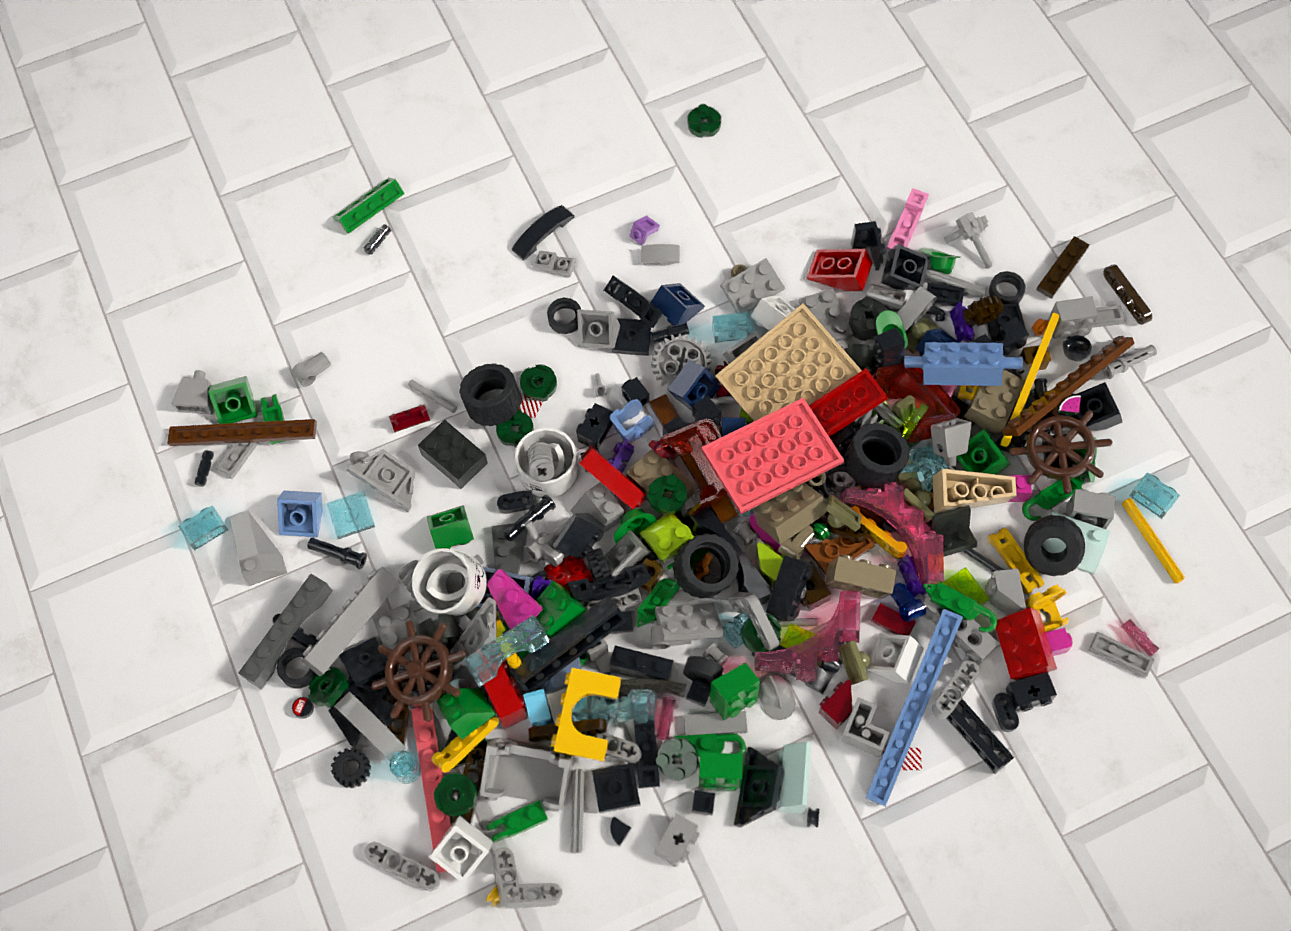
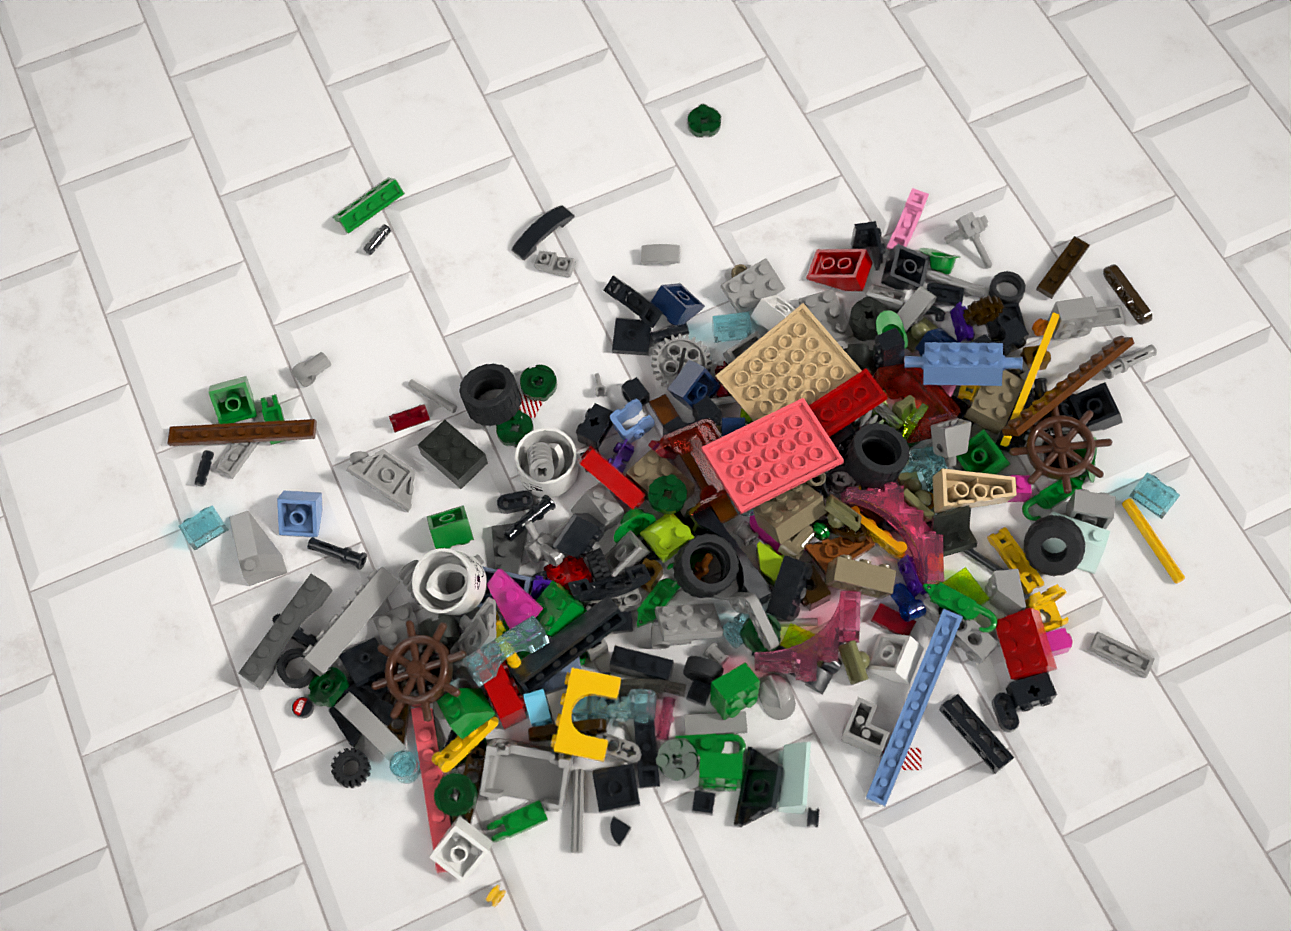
(193, 395): light grey torso -> none
(350, 515): clear light blue tile -> none
(404, 863): light grey beam -> none
(513, 887): light grey beam -> none
(562, 303): black tyre -> none
(597, 328): light grey slope -> none
(642, 229): medium lavender bracket -> none
(677, 828): light grey brick -> none
(838, 706): dark red slope -> none
(956, 689): light grey beam -> none
(1070, 405): dark pink tile -> none
(1077, 348): black hair -> none
(1140, 637): clear pink pin -> none

